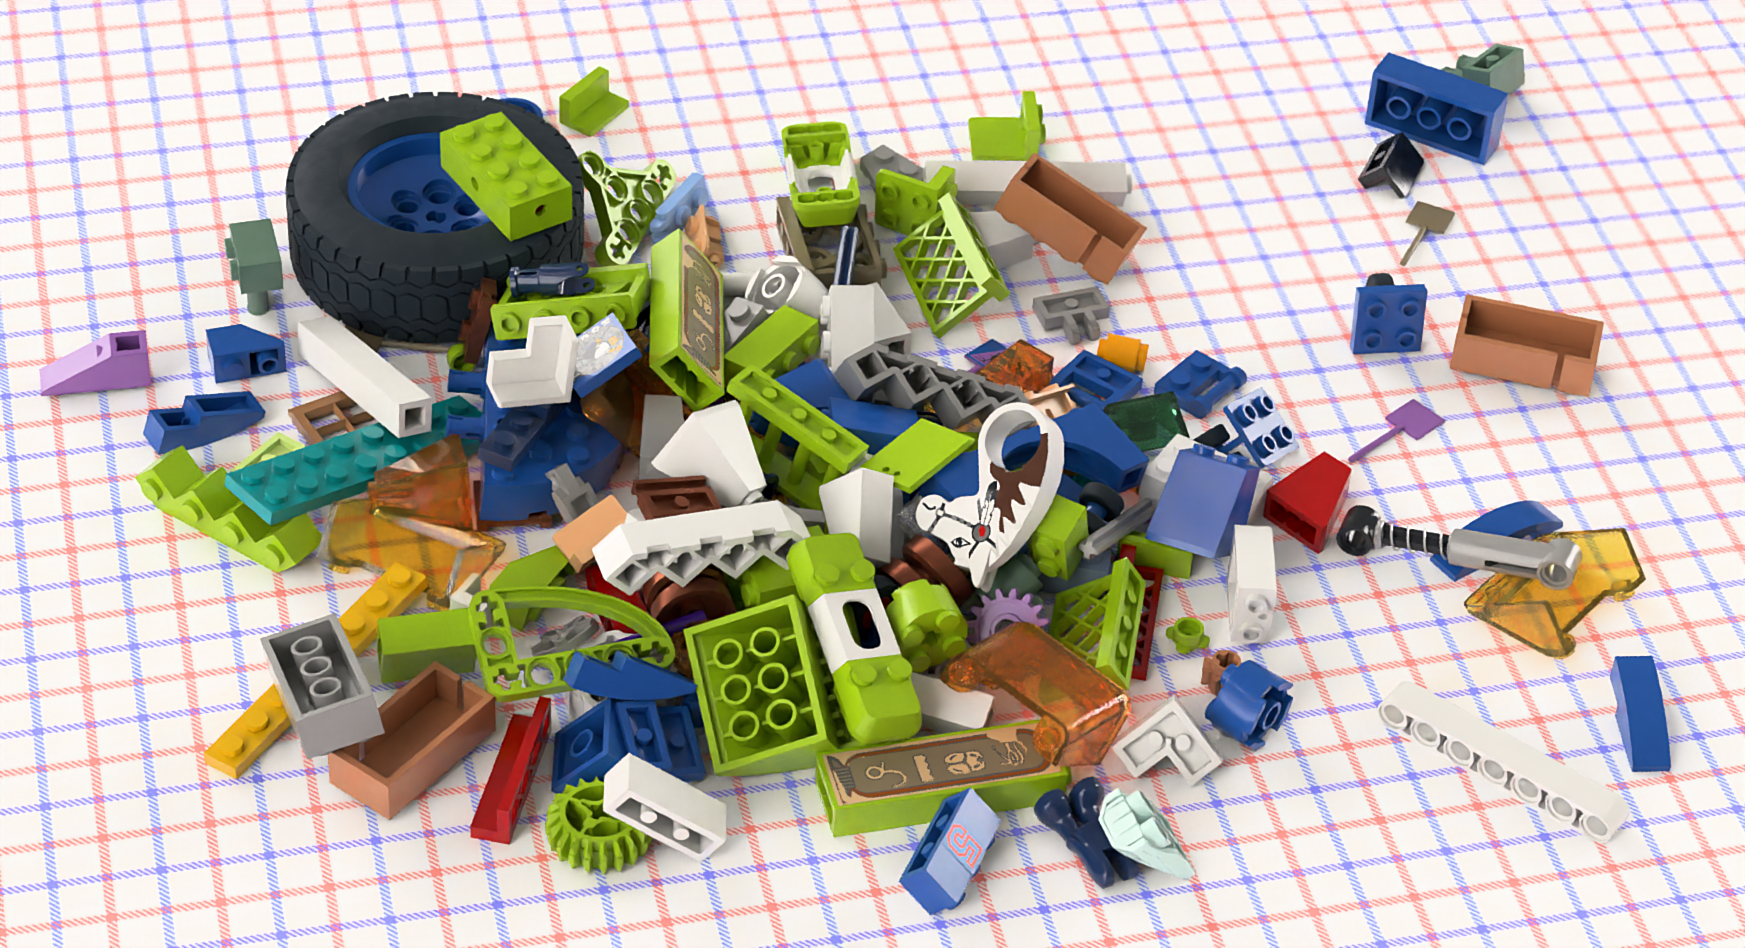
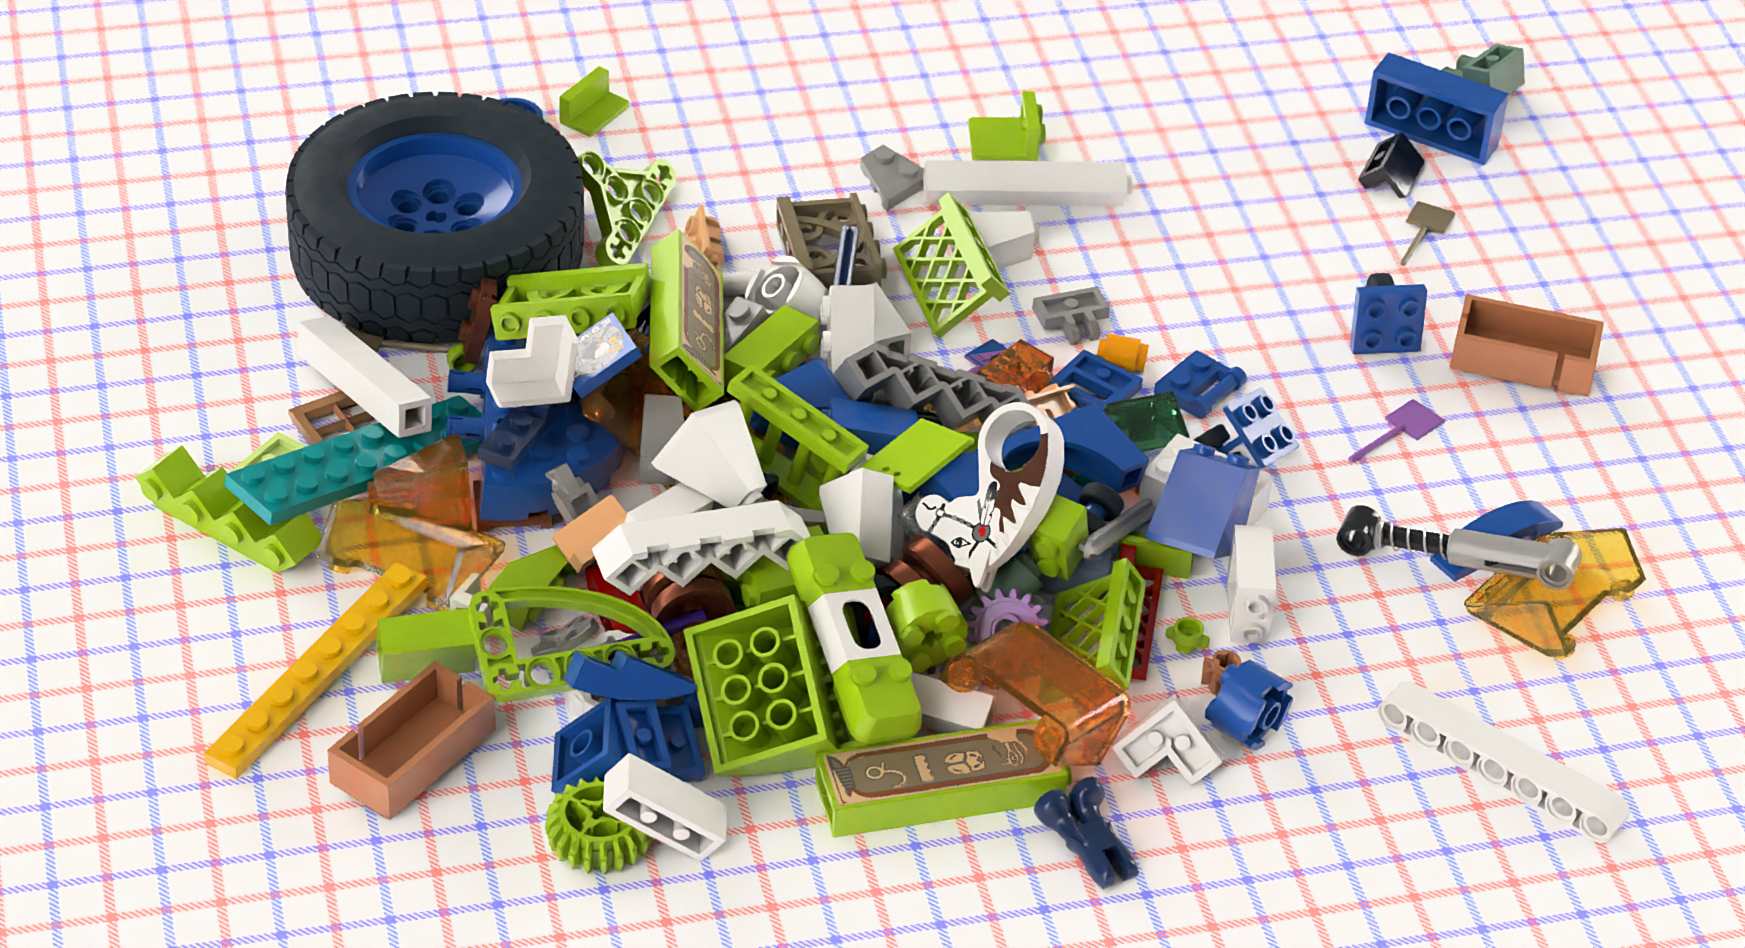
(105, 364): medium lavender slope -> none
(201, 420): blue slope -> none
(243, 353): blue slope -> none
(254, 262): sand green brick -> none
(322, 686): light grey brick -> none
(506, 176): lime brick -> none
(512, 775): red fence -> none
(550, 279): dark blue piece -> none
(673, 496): copper plate -> none
(679, 207): light blue hinge -> none
(821, 151): lime piece -> none
(907, 203): lime bracket -> none
(950, 852): brick -> none
(1070, 218): nougat piece -> none
(1143, 833): light aqua slope -> none
(1309, 500): red slope -> none
(1641, 713): blue slope -> none

